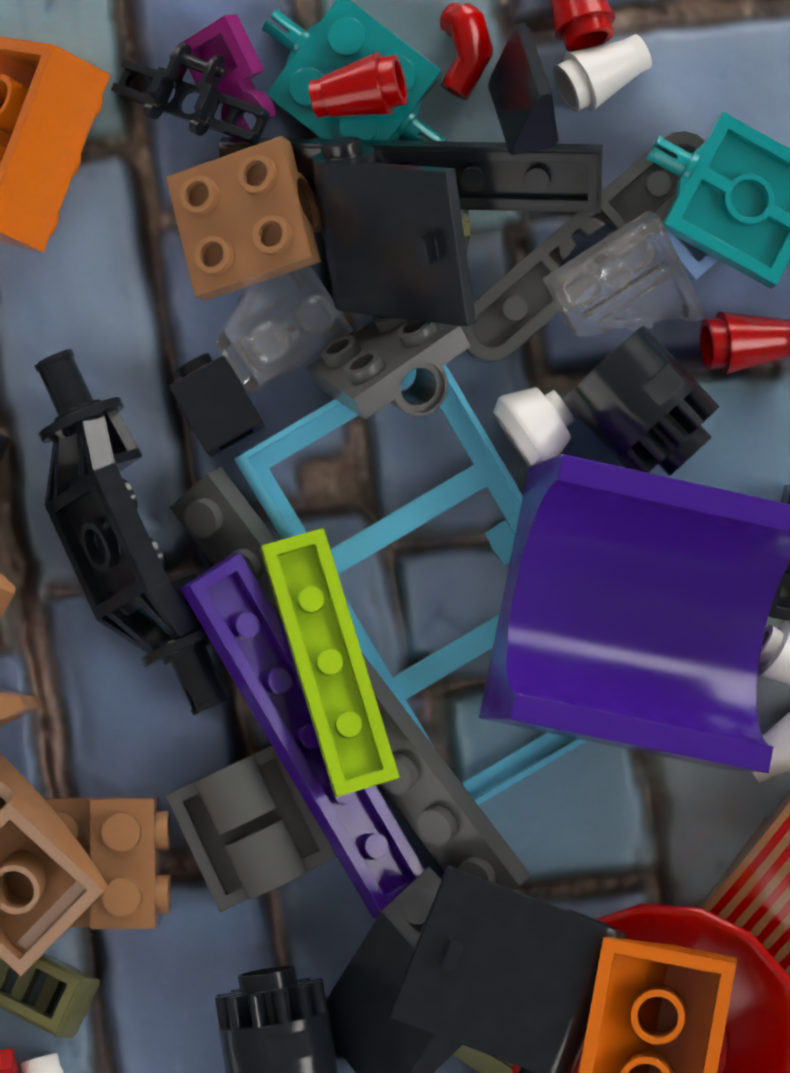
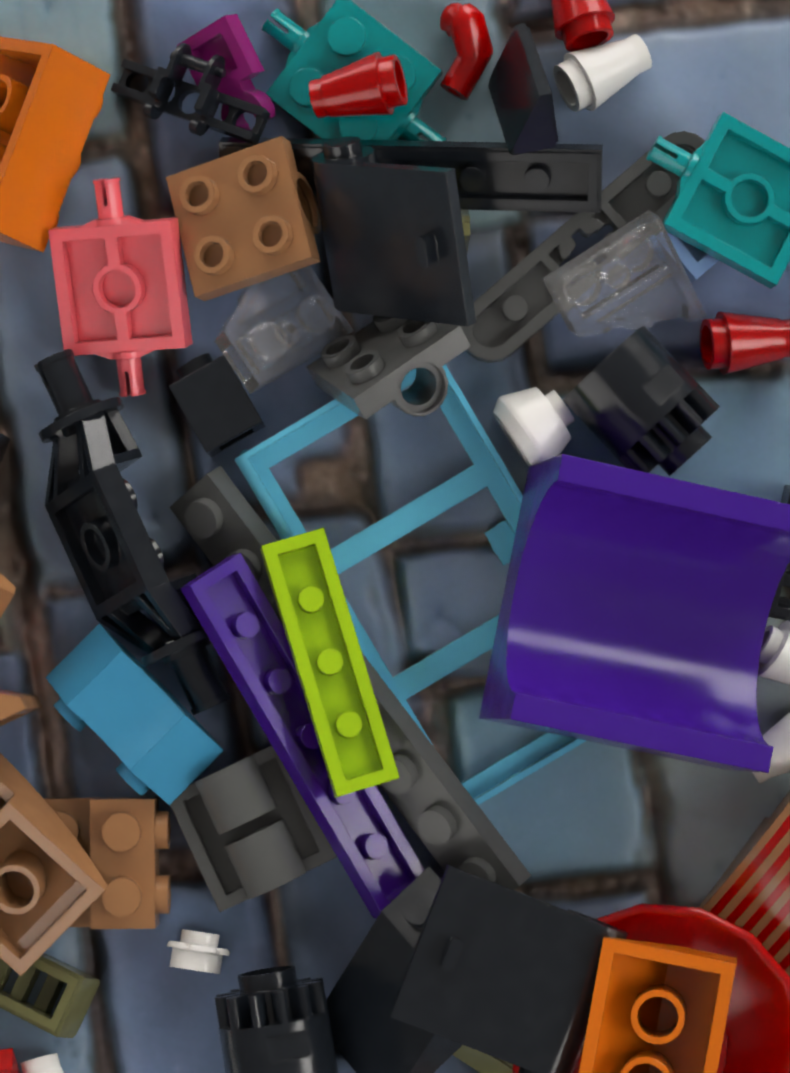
(120, 286): none -> coral plate
(133, 714): none -> dark azure brick
(197, 952): none -> white plate

